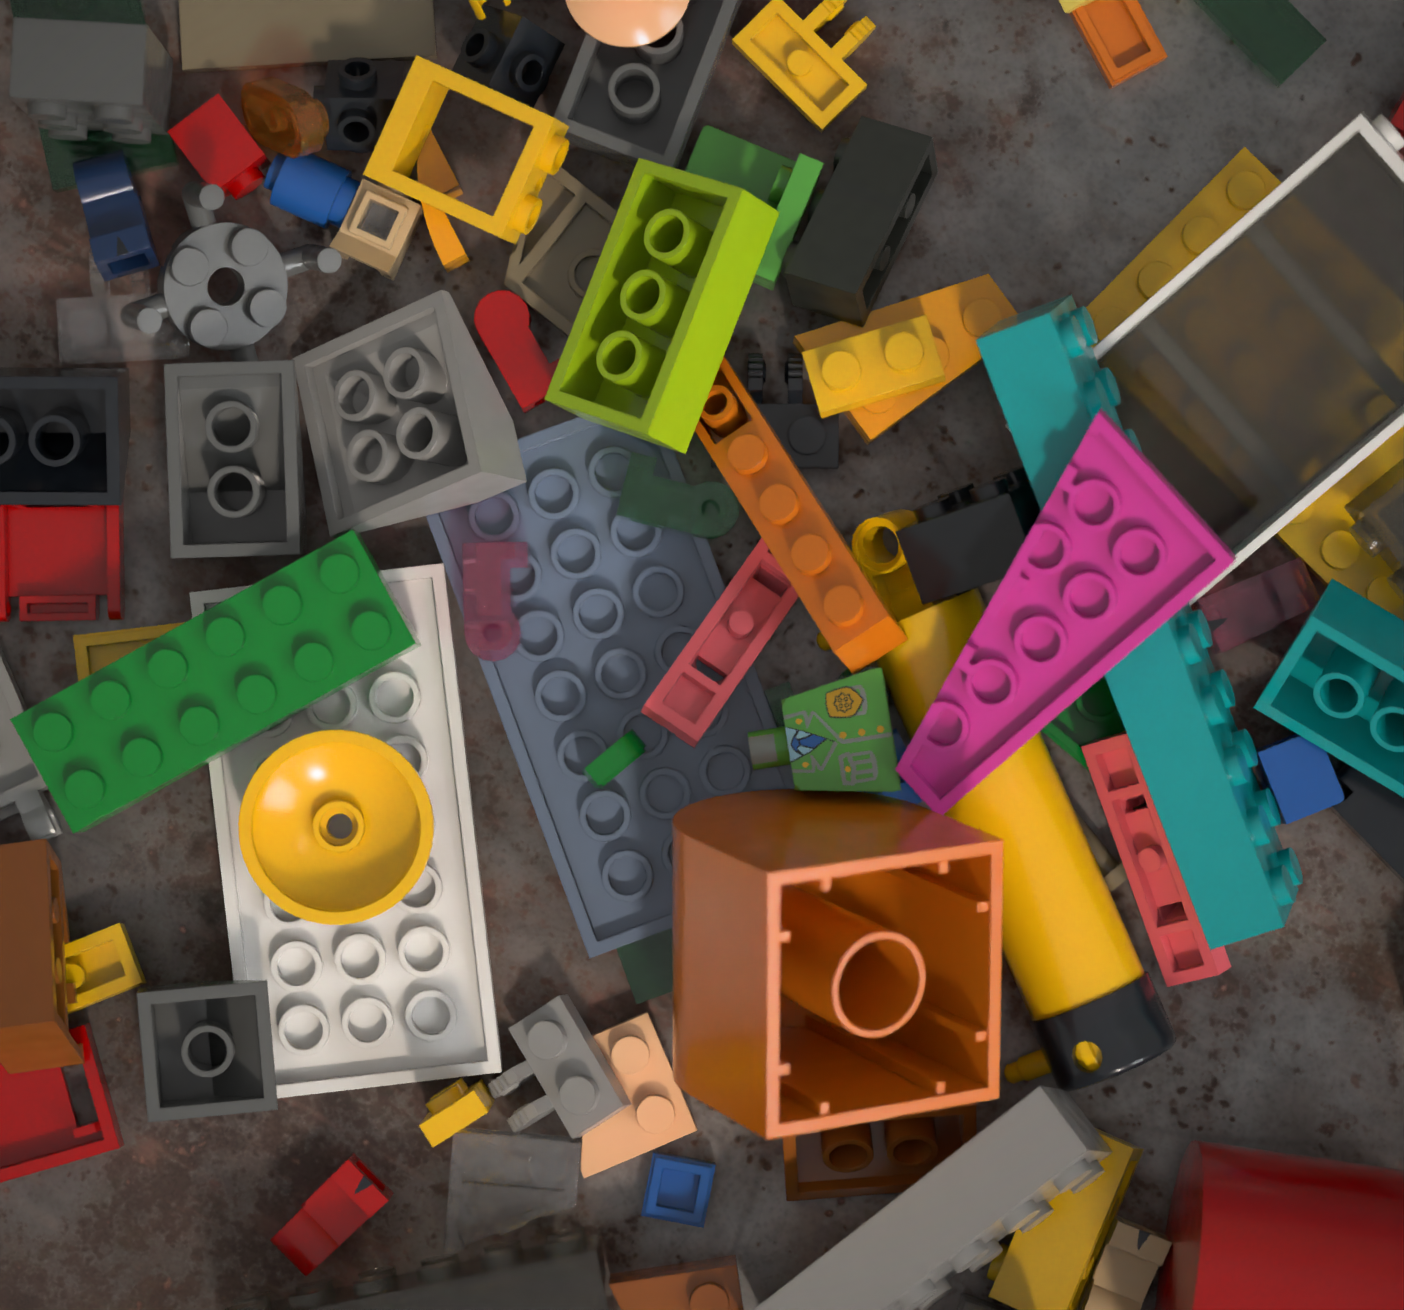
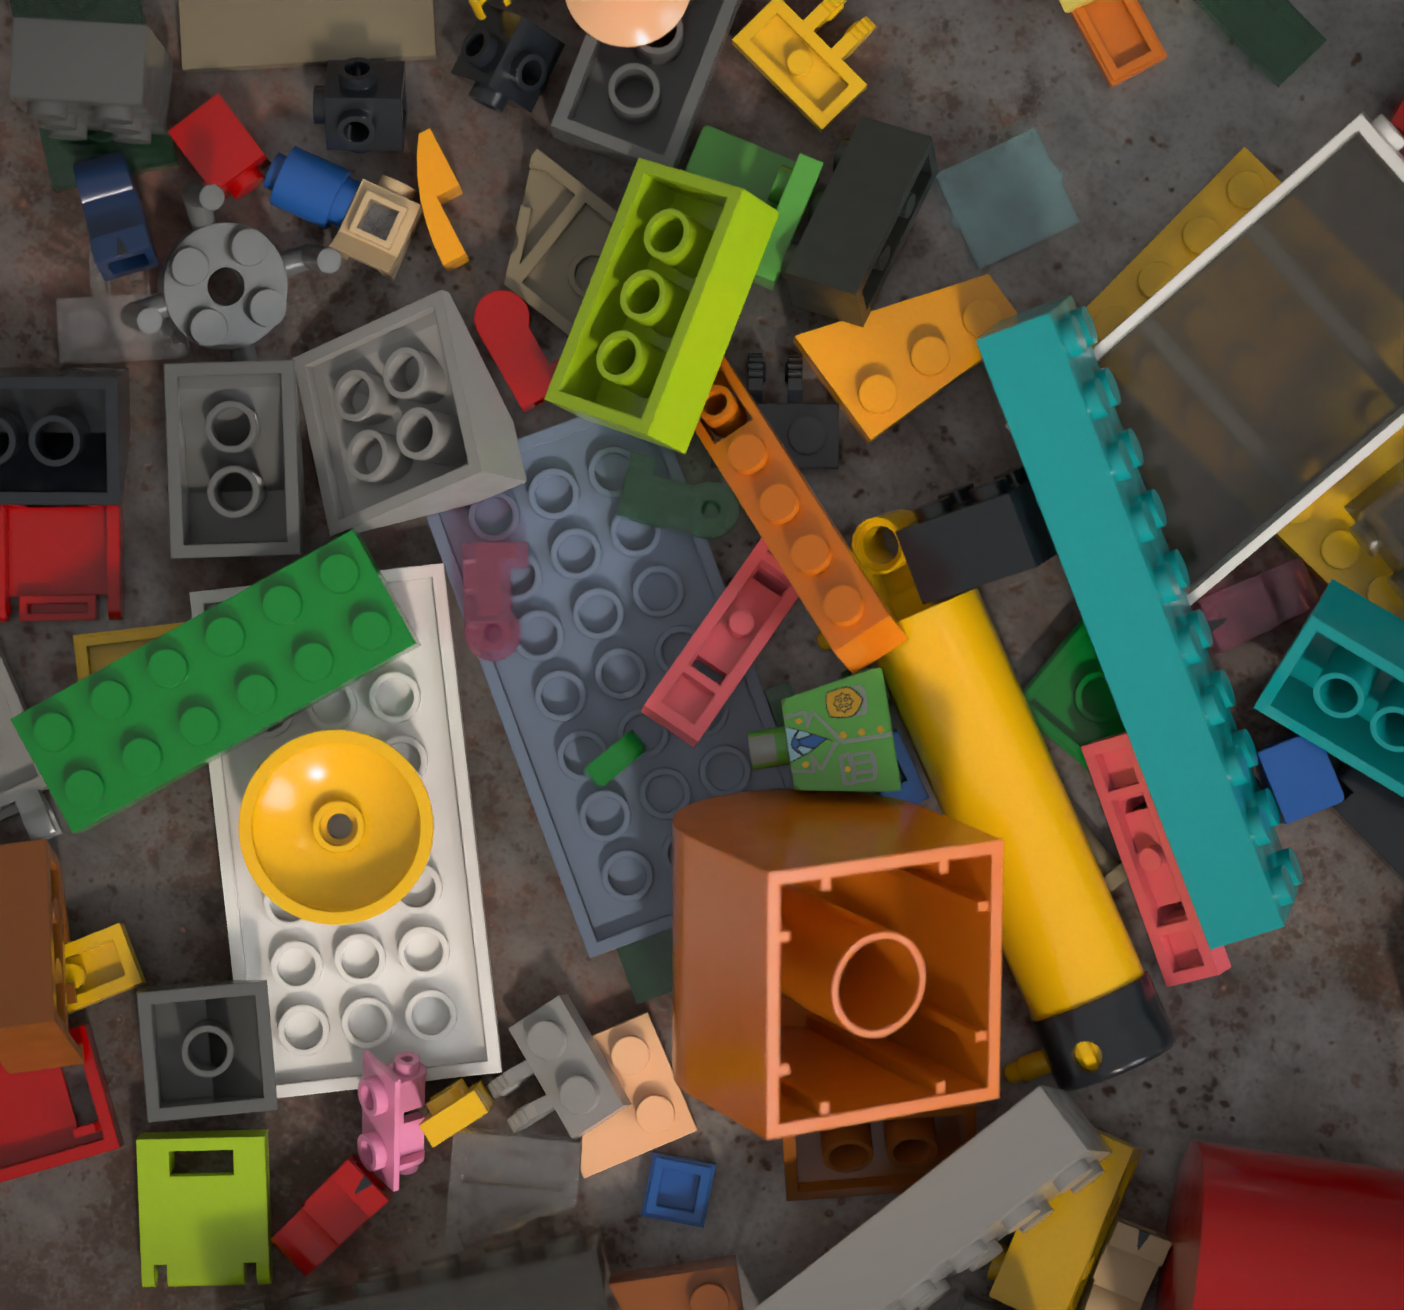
(204, 1221): none -> lime container
(284, 117): clear orange plate -> none
(389, 1140): none -> bright pink hinge
(409, 128): yellow window -> none
(874, 366): yellow plate -> none
(1007, 198): none -> clear light blue piece
(1084, 591): dark pink wing -> none

